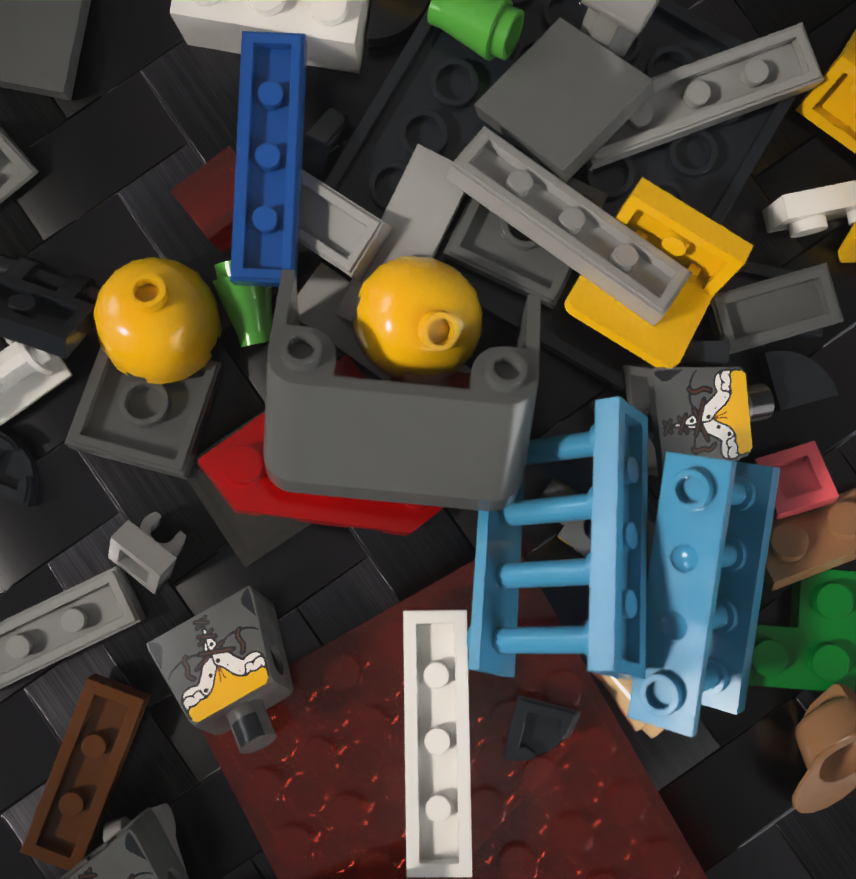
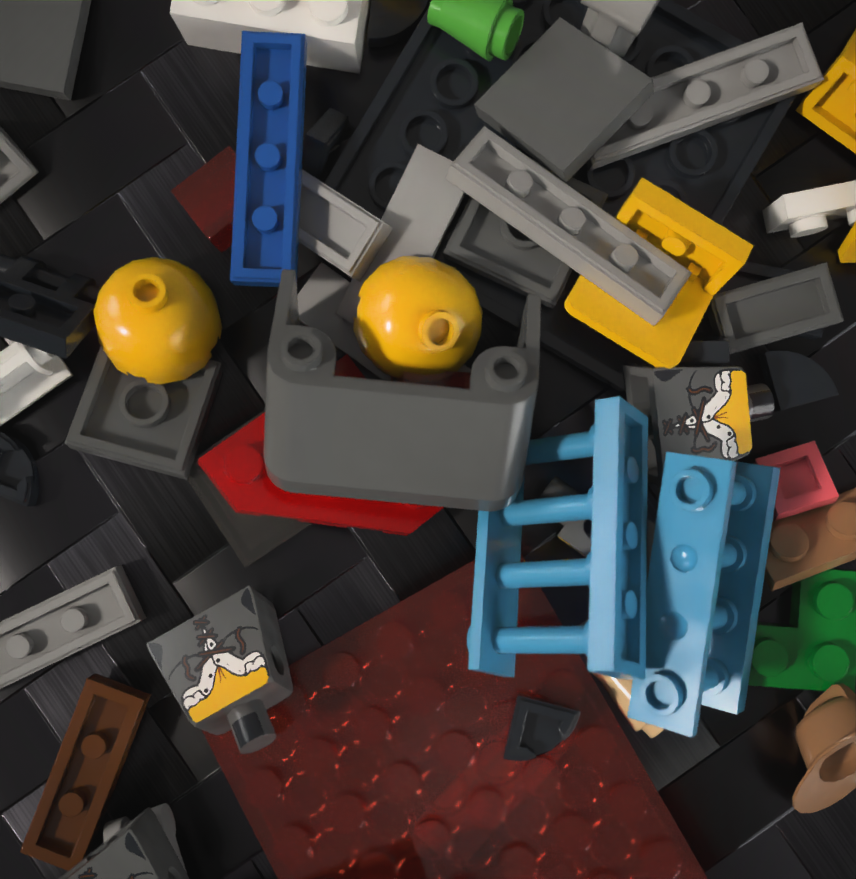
(142, 556): light grey tile -> none
(246, 307): bright green cone -> none
(437, 743): white plate -> none

